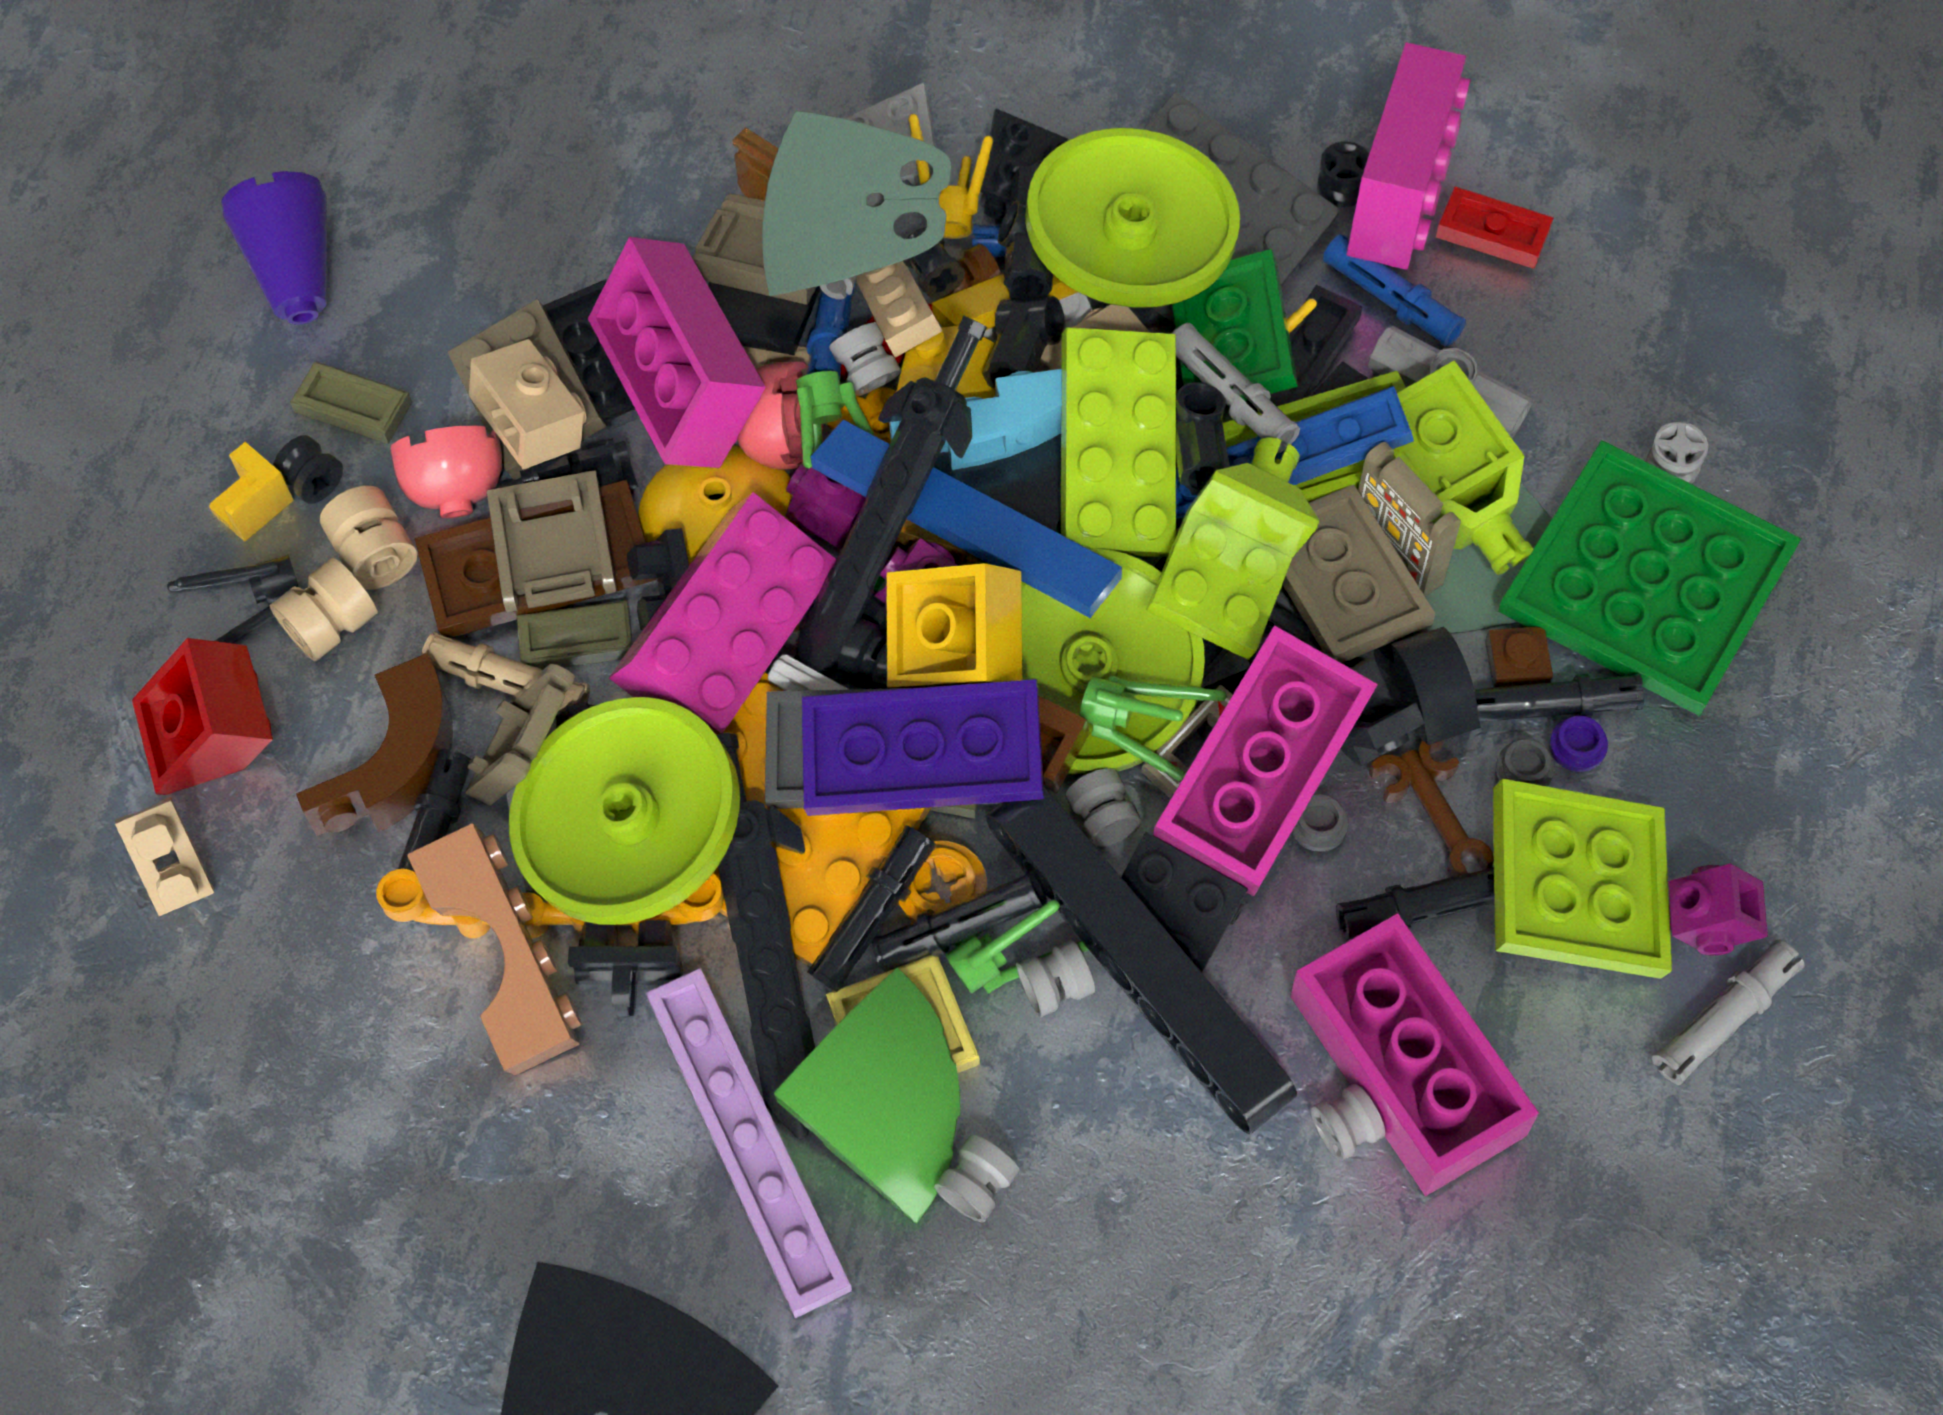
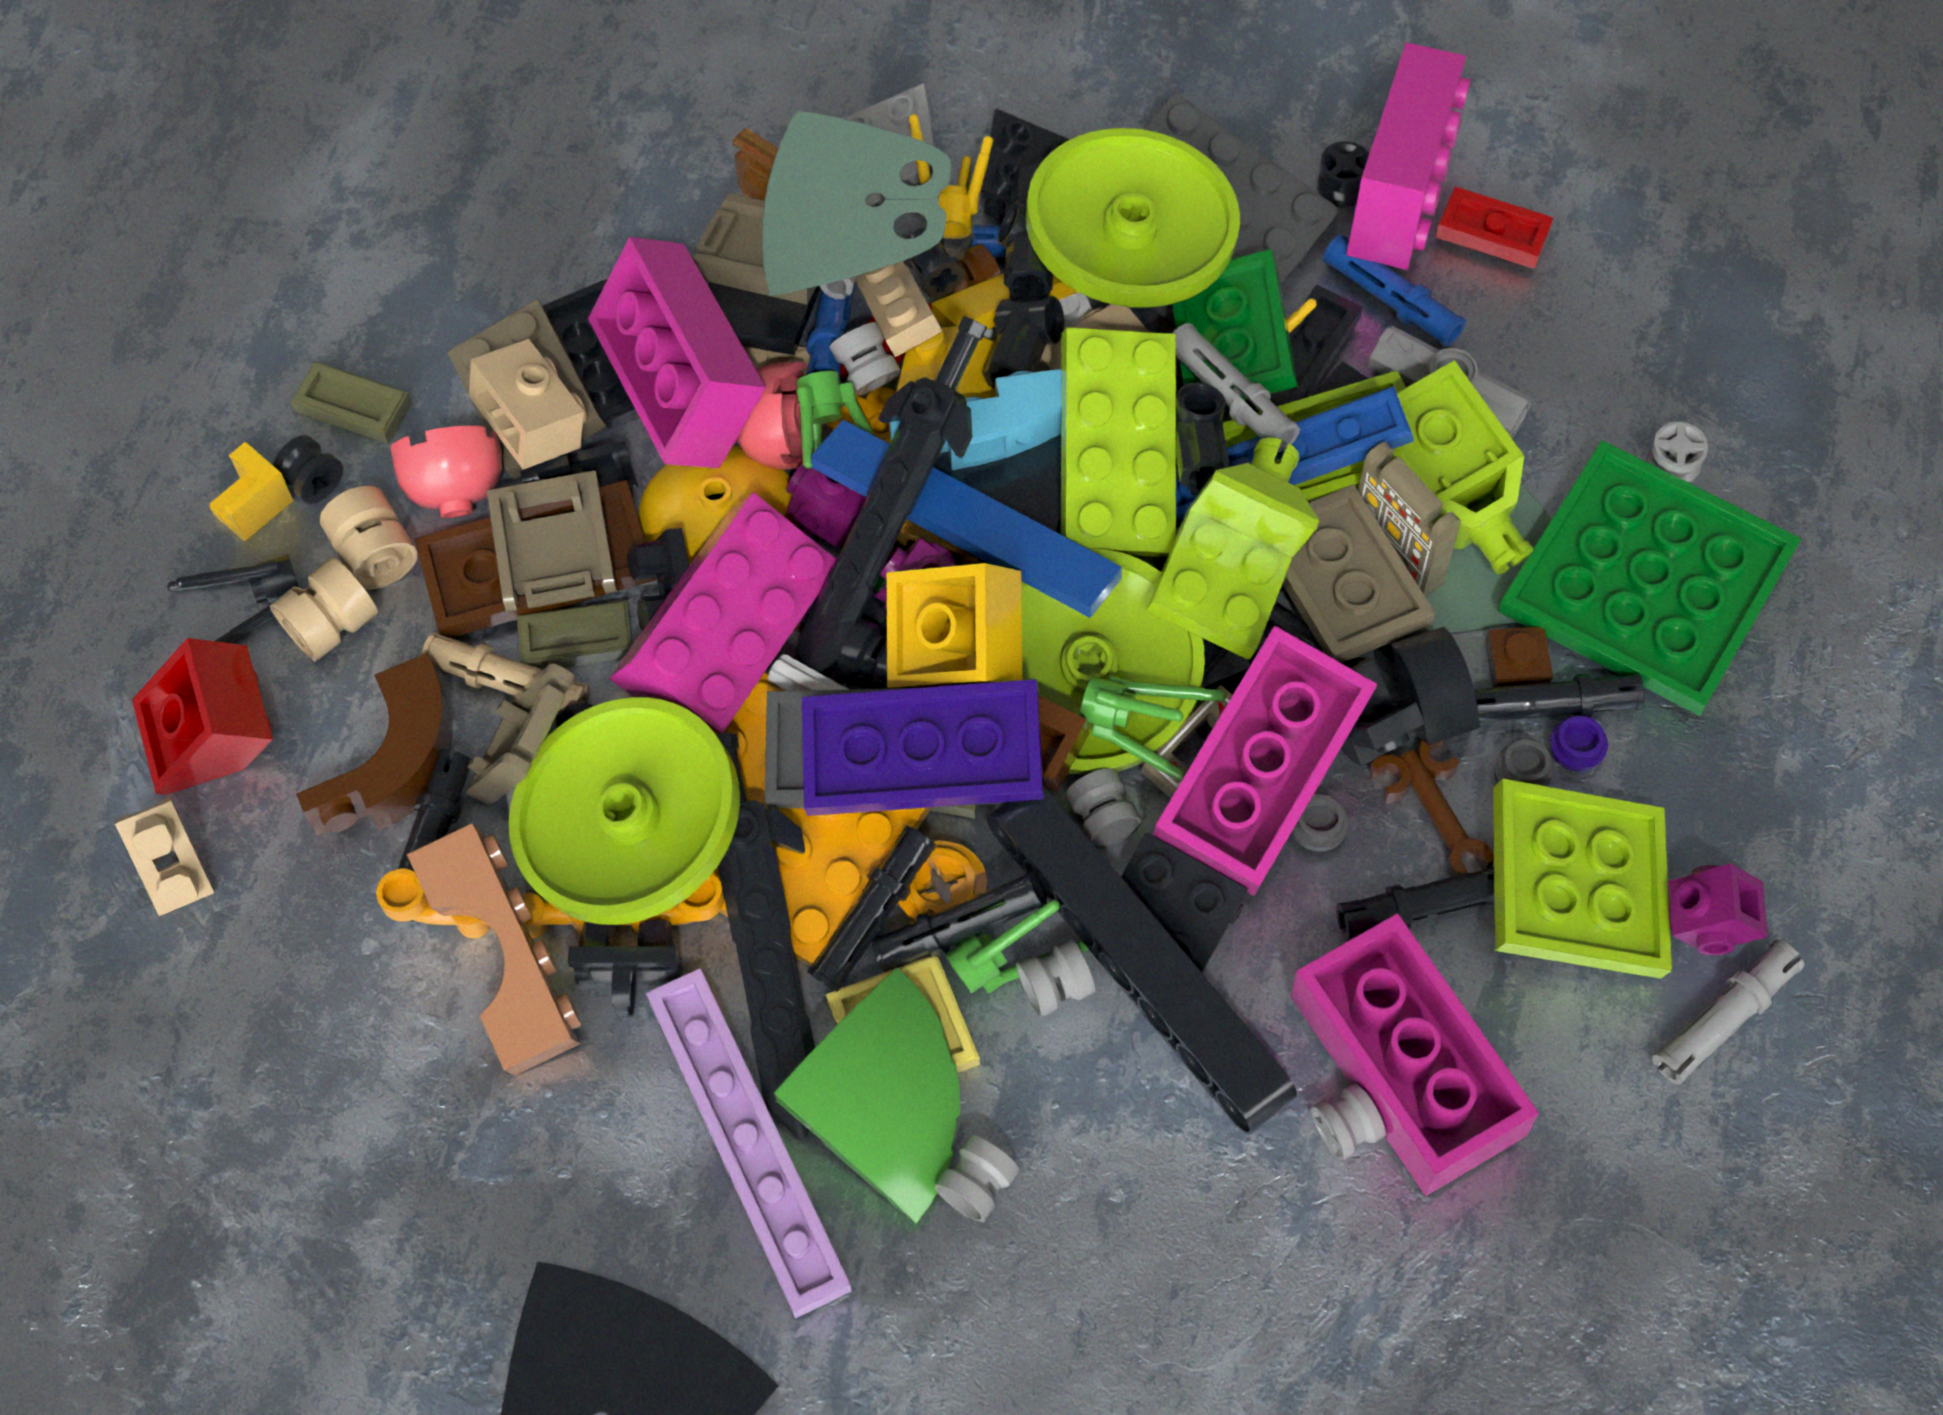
(283, 240): dark purple cone -> none

